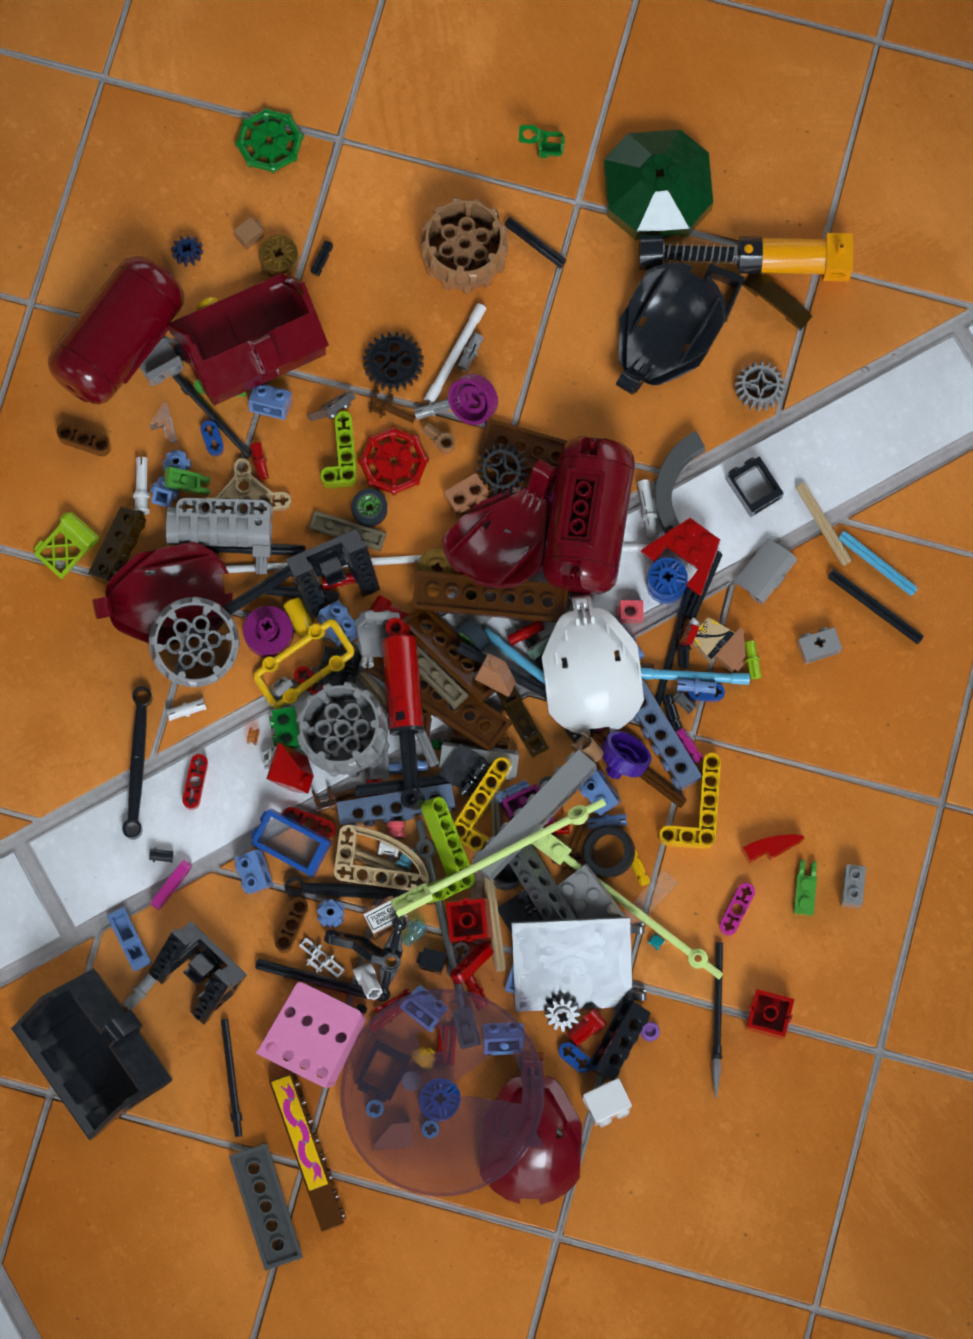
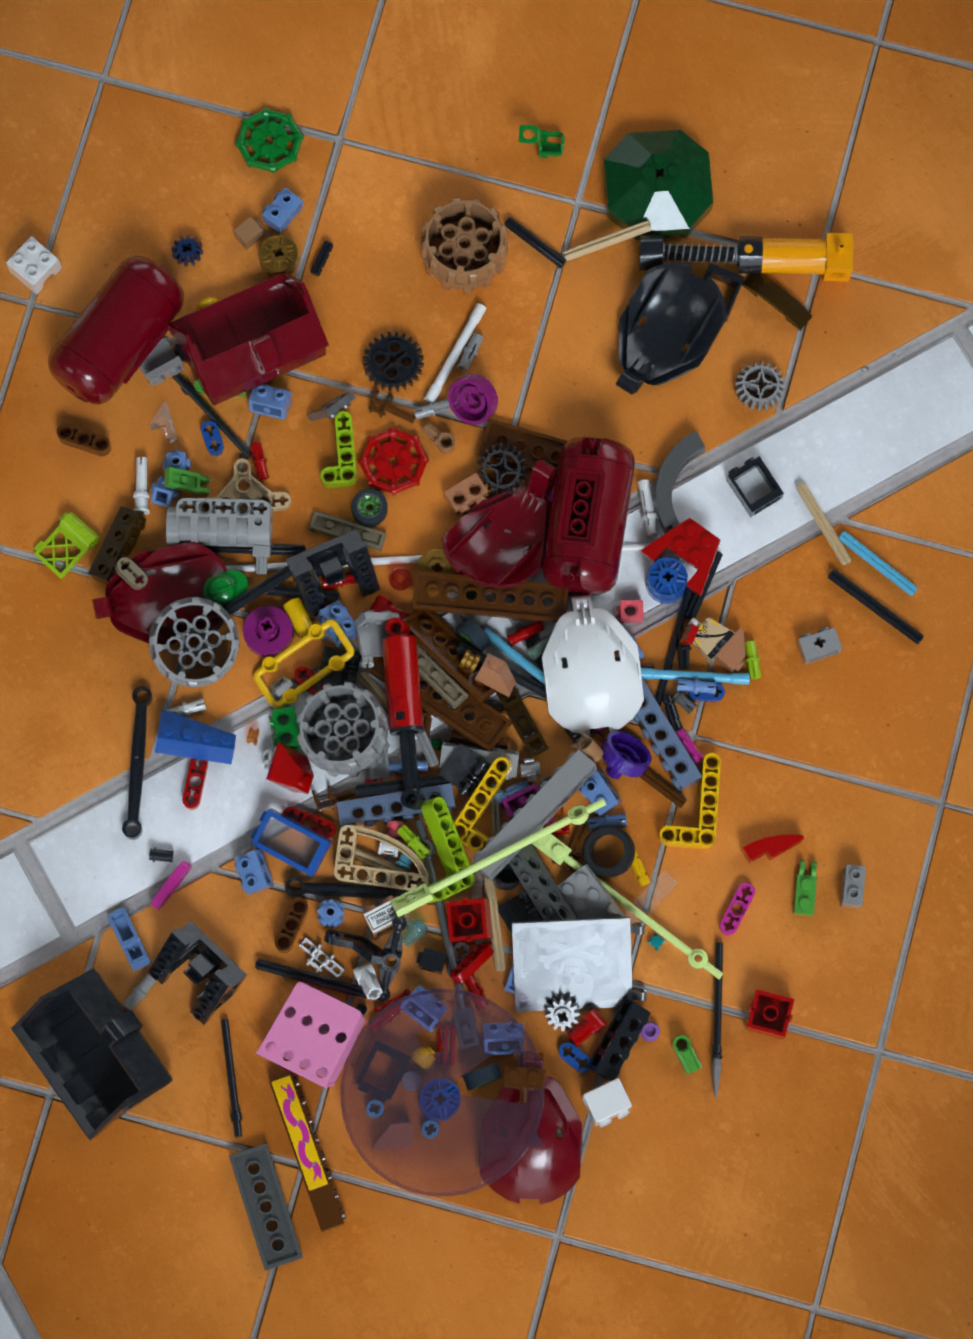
(33, 264): none -> white piece
(127, 576): none -> dark tan beam
(193, 739): none -> blue wedge
(225, 587): none -> green piece
(282, 210): none -> medium blue brick
(407, 578): none -> clear red piece
(413, 841): none -> lime axle
(469, 661): none -> pearl gold wheel
(482, 1076): none -> black wheel
(524, 1080): none -> reddish brown plate
(530, 769): none -> light grey gear
(607, 240): none -> tan axle
(687, 1056): none -> bright green piece
(766, 571): light grey panel -> none

